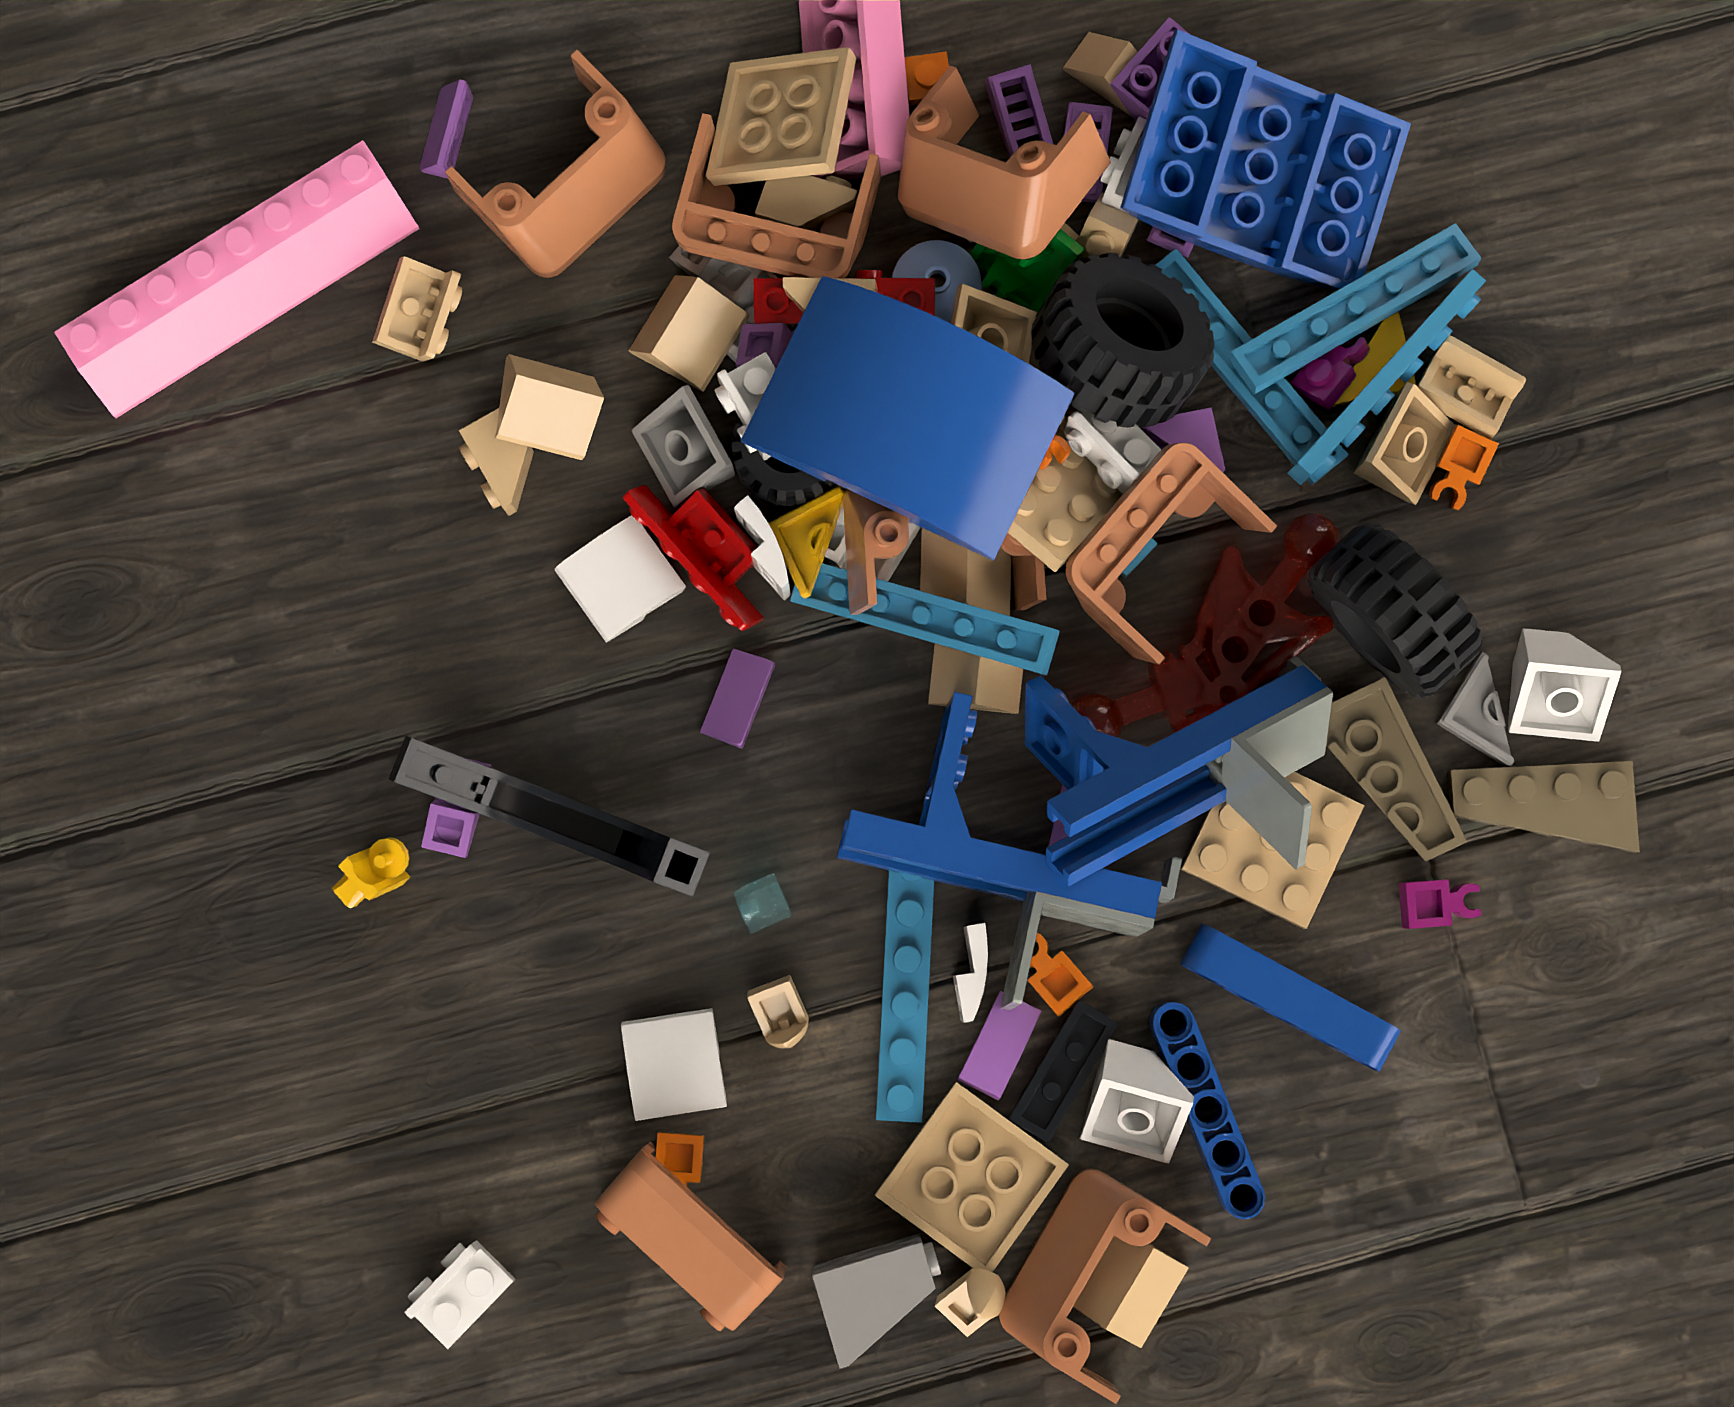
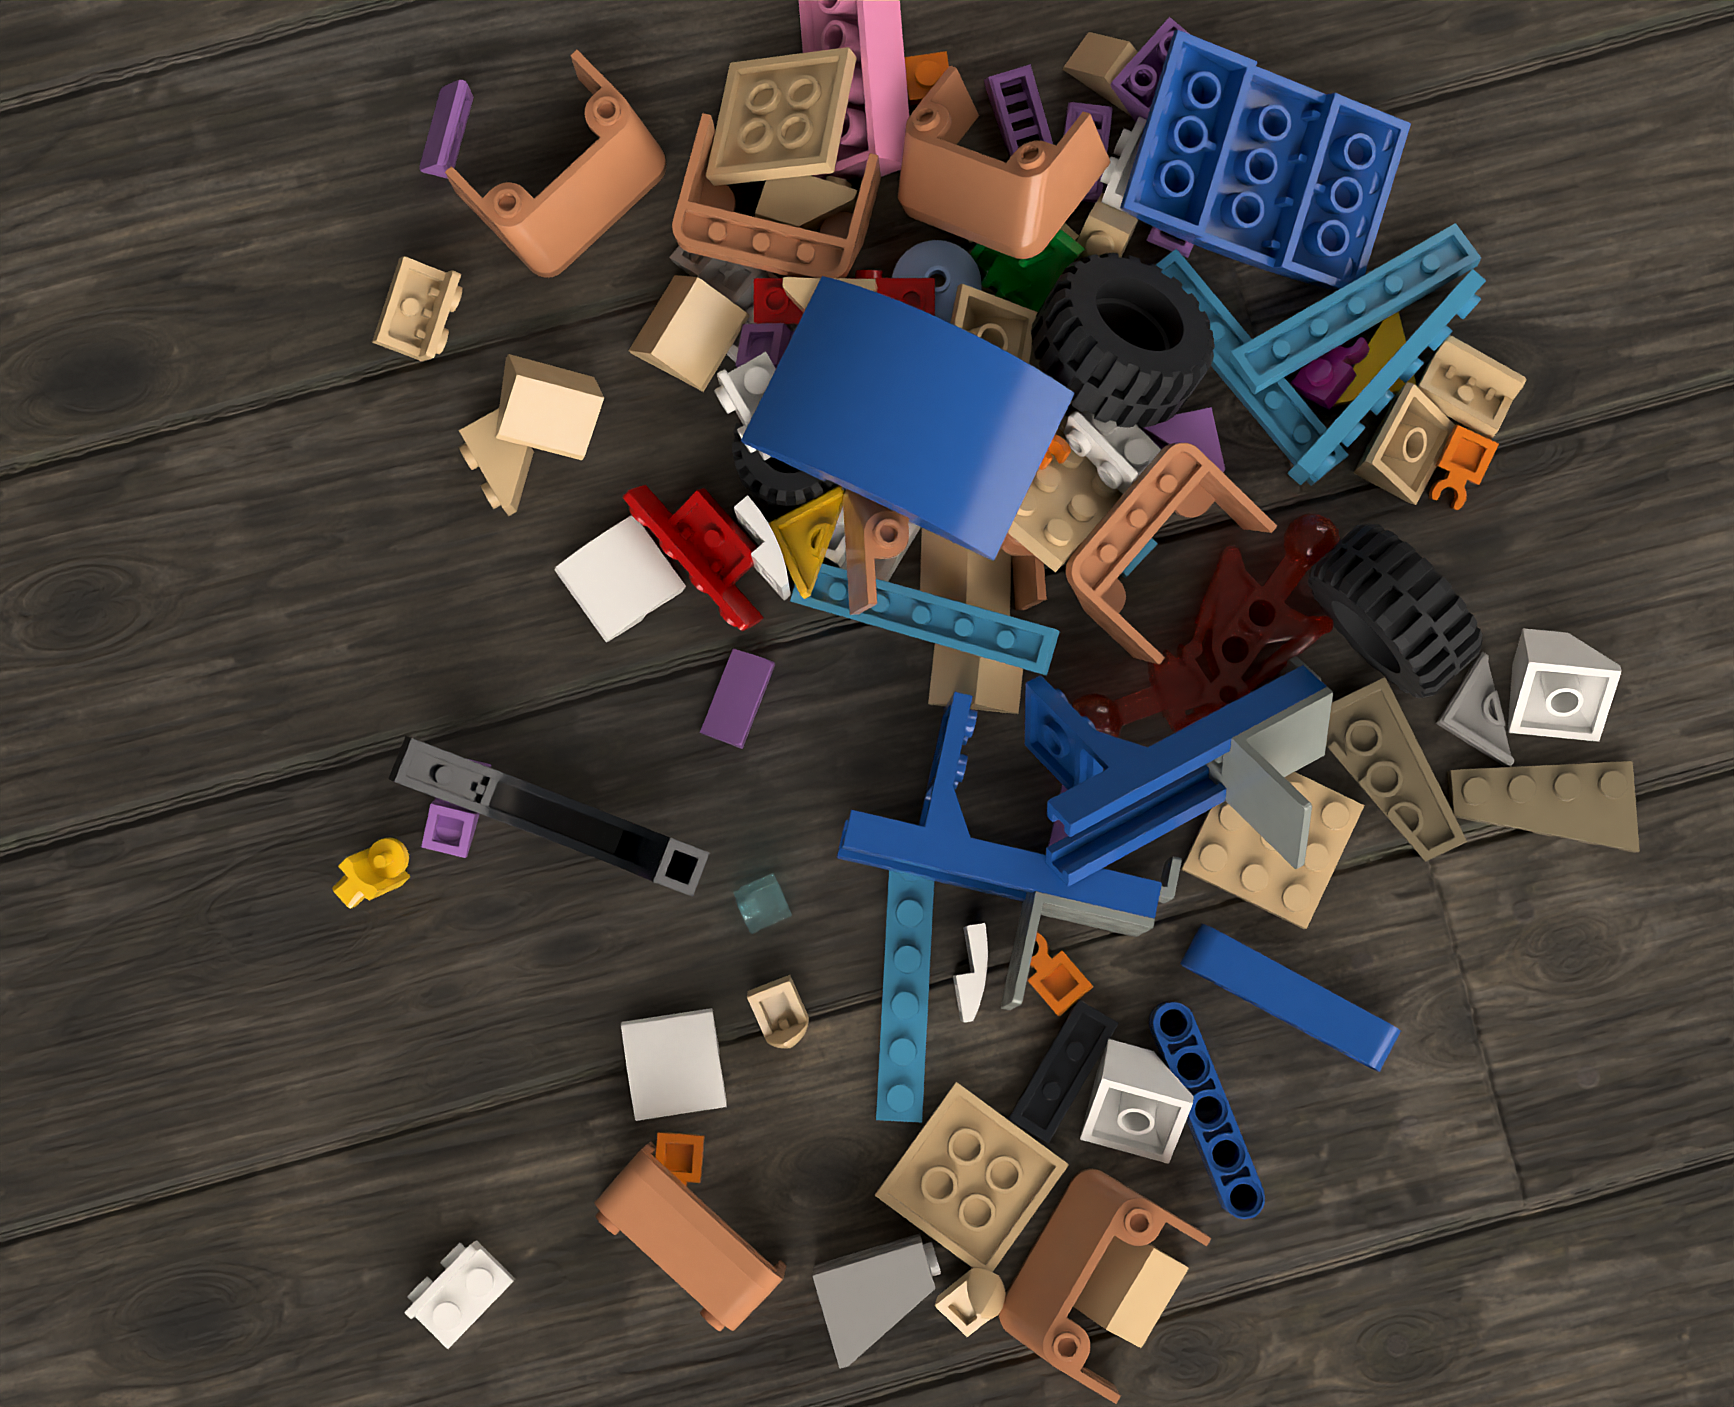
(237, 280): bright pink slope -> none
(683, 447): light grey slope -> none
(998, 1047): medium lavender slope -> none
(1431, 903): magenta plate -> none

